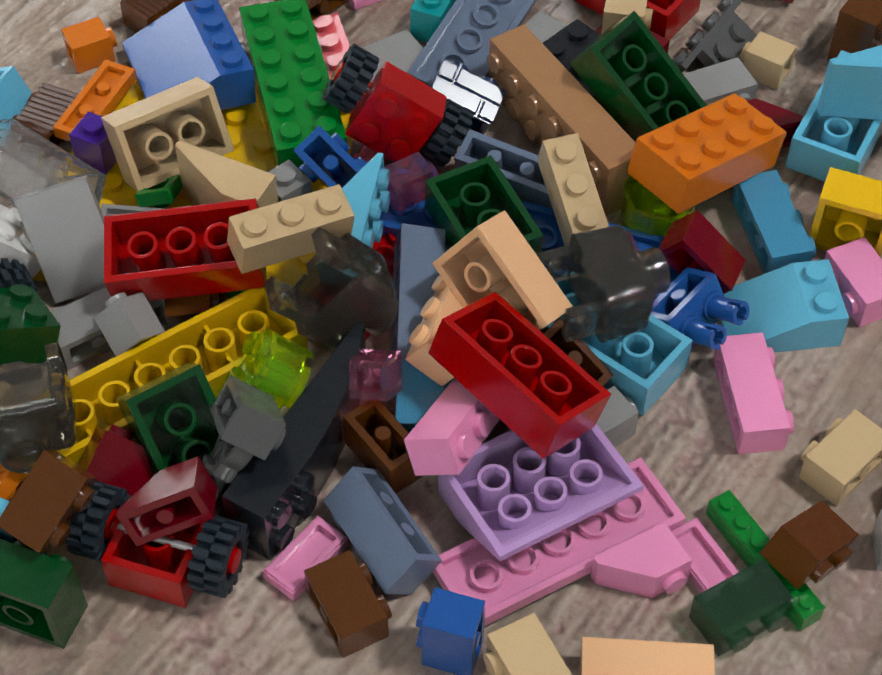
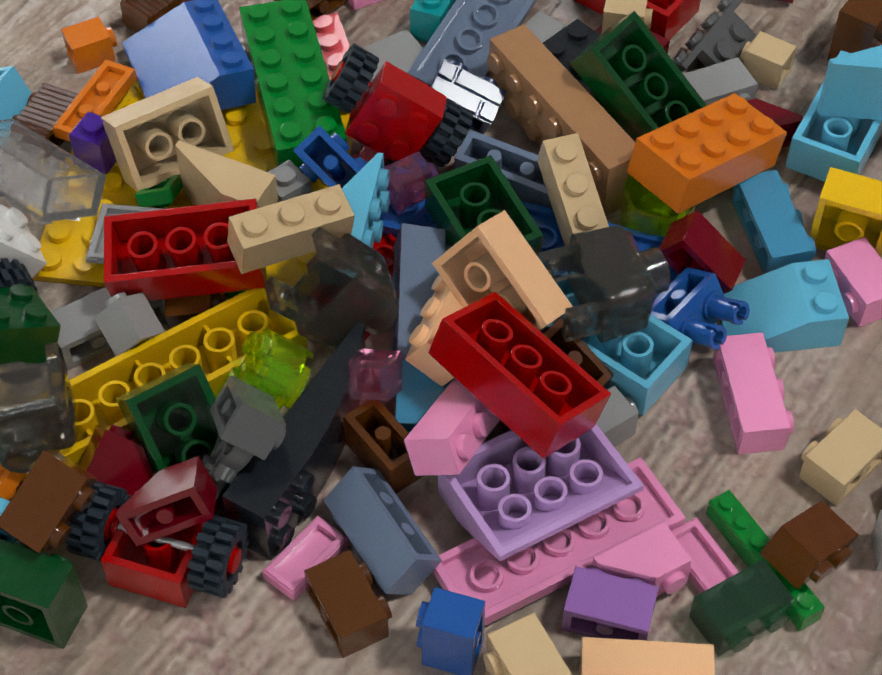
(66, 236): light grey tile -> none
(608, 605): none -> medium lavender brick

